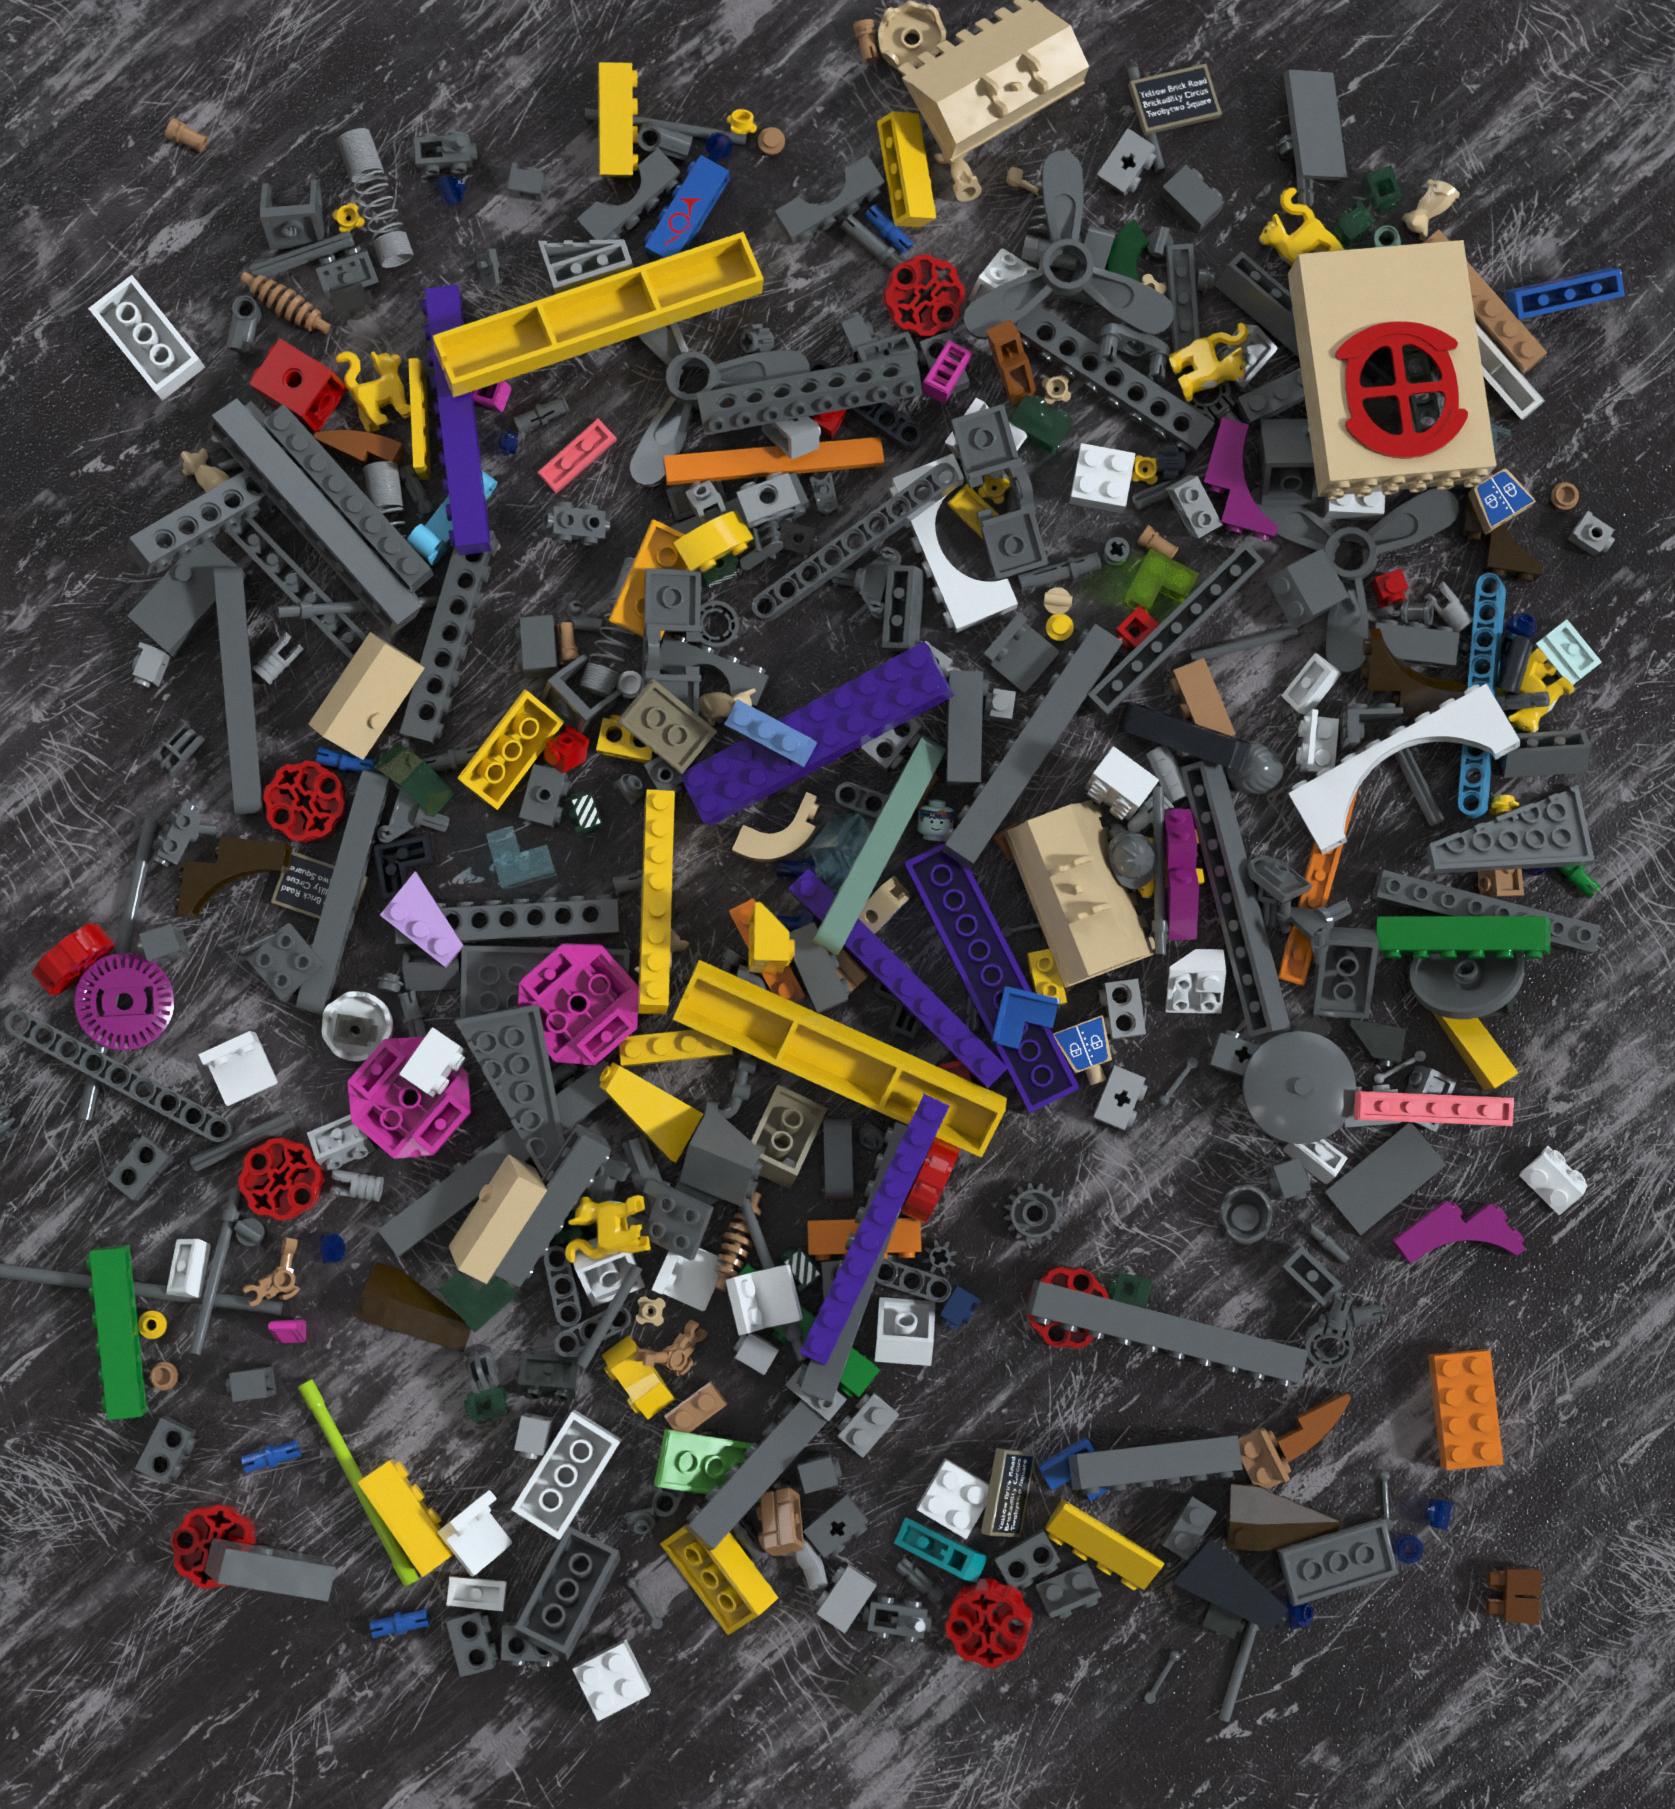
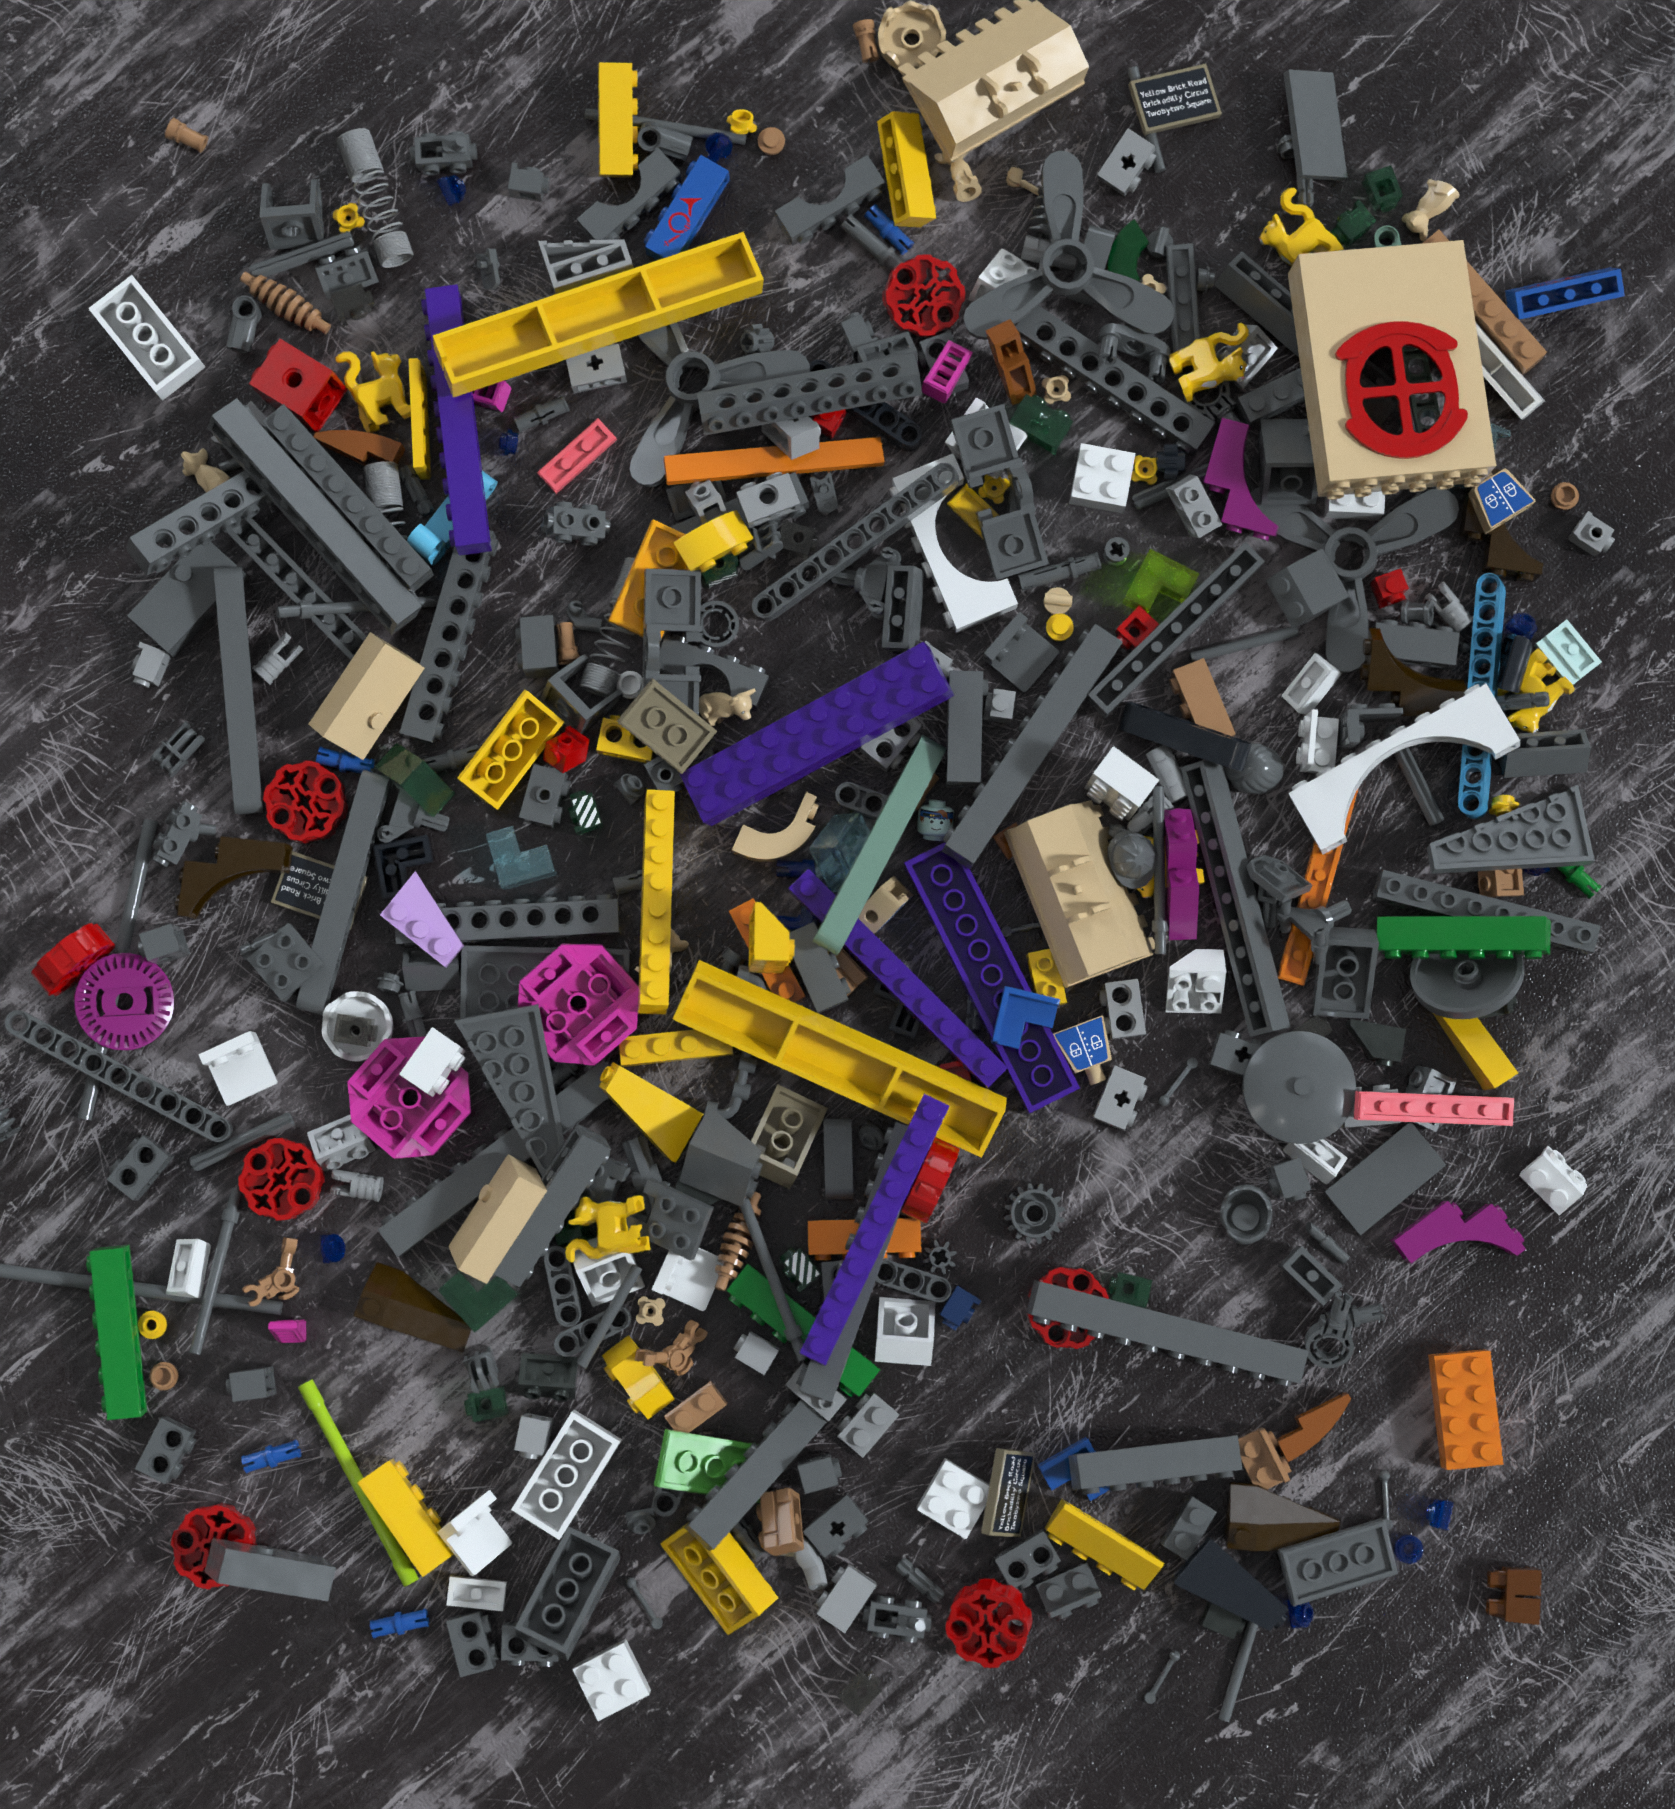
(249, 1231): dark grey plate -> none
(610, 369): none -> light grey brick
(764, 1299): white bracket -> none
(770, 733): medium blue brick -> none
(941, 1550): teal slope -> none
(1153, 541): medium nougat pin -> none
(1192, 197): dark grey brick -> none
(1418, 1056): light grey hinge -> none

